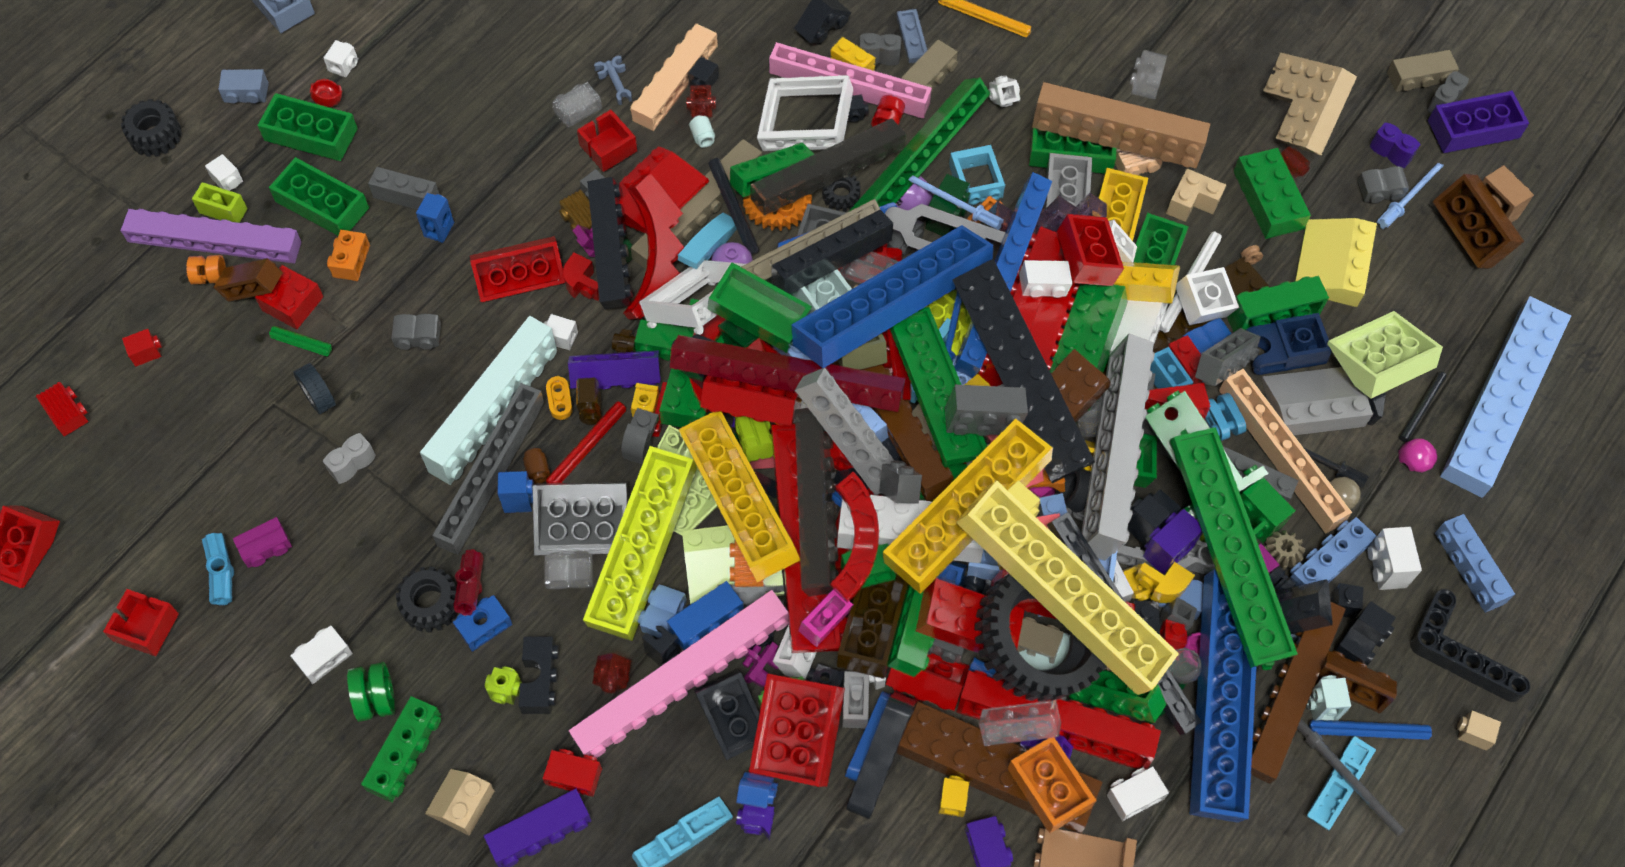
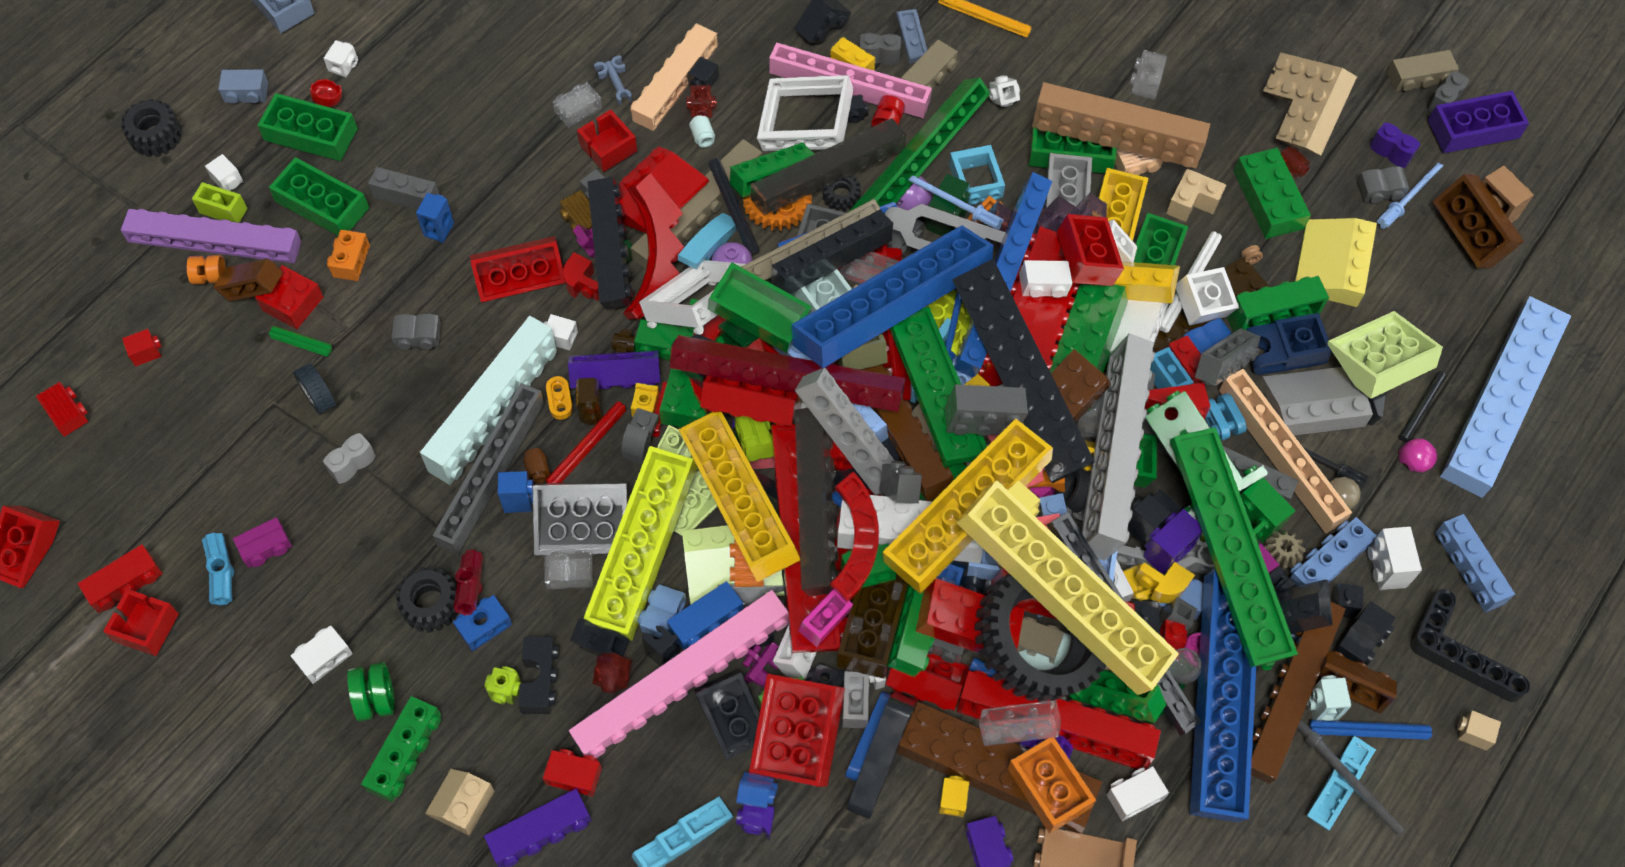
(127, 572): none -> red brick
(597, 639): none -> black brick

